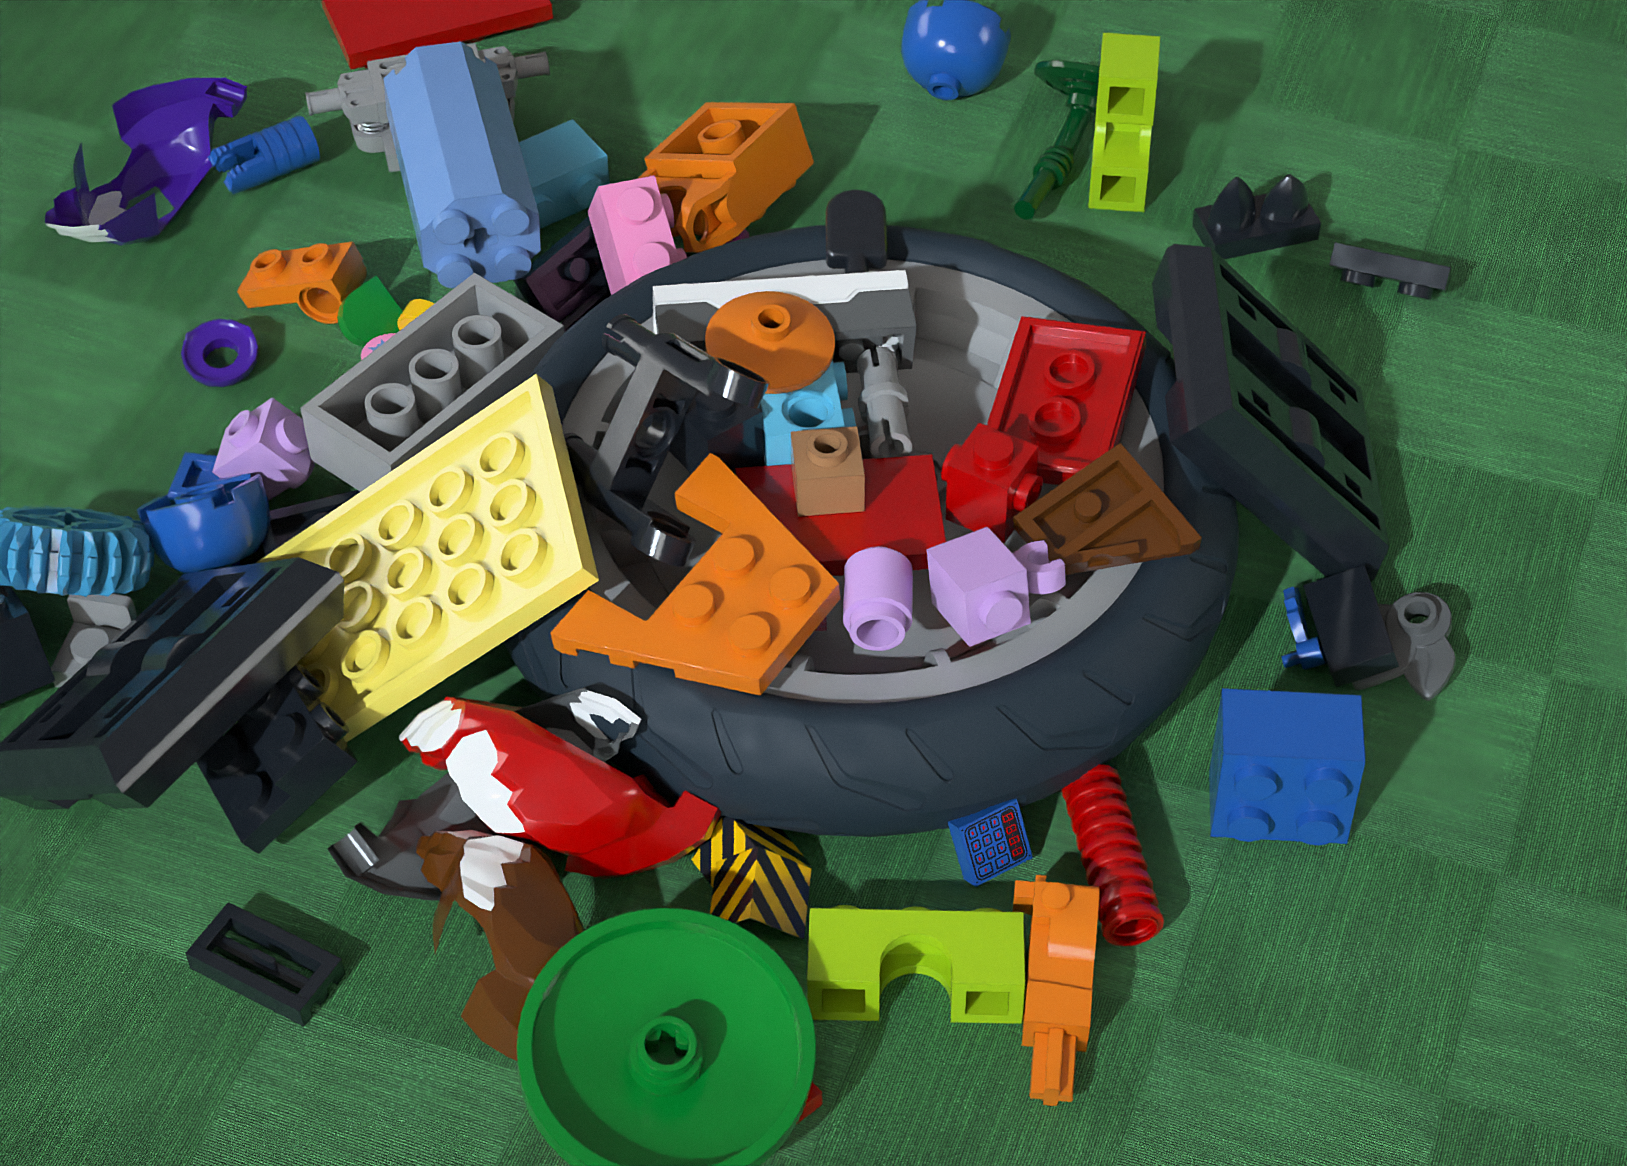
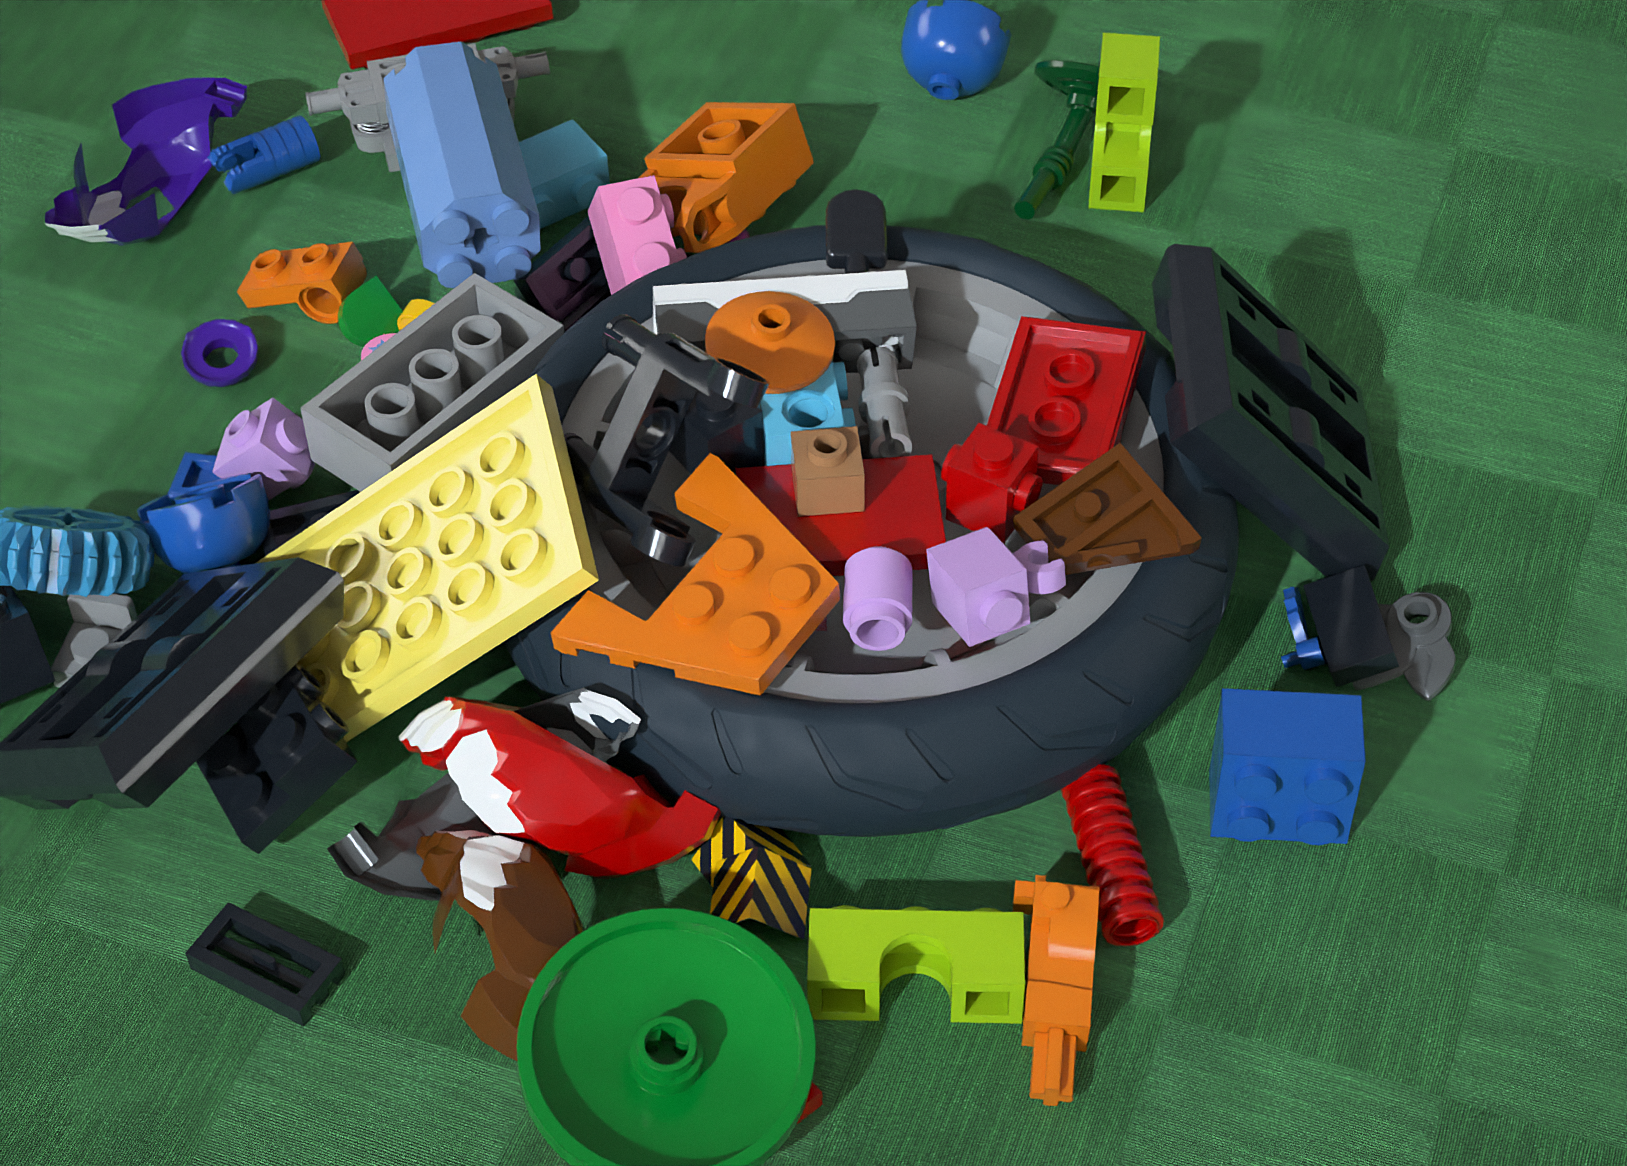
(990, 842): blue tile -> none
(1253, 224): black tile -> none
(1414, 276): black plate -> none

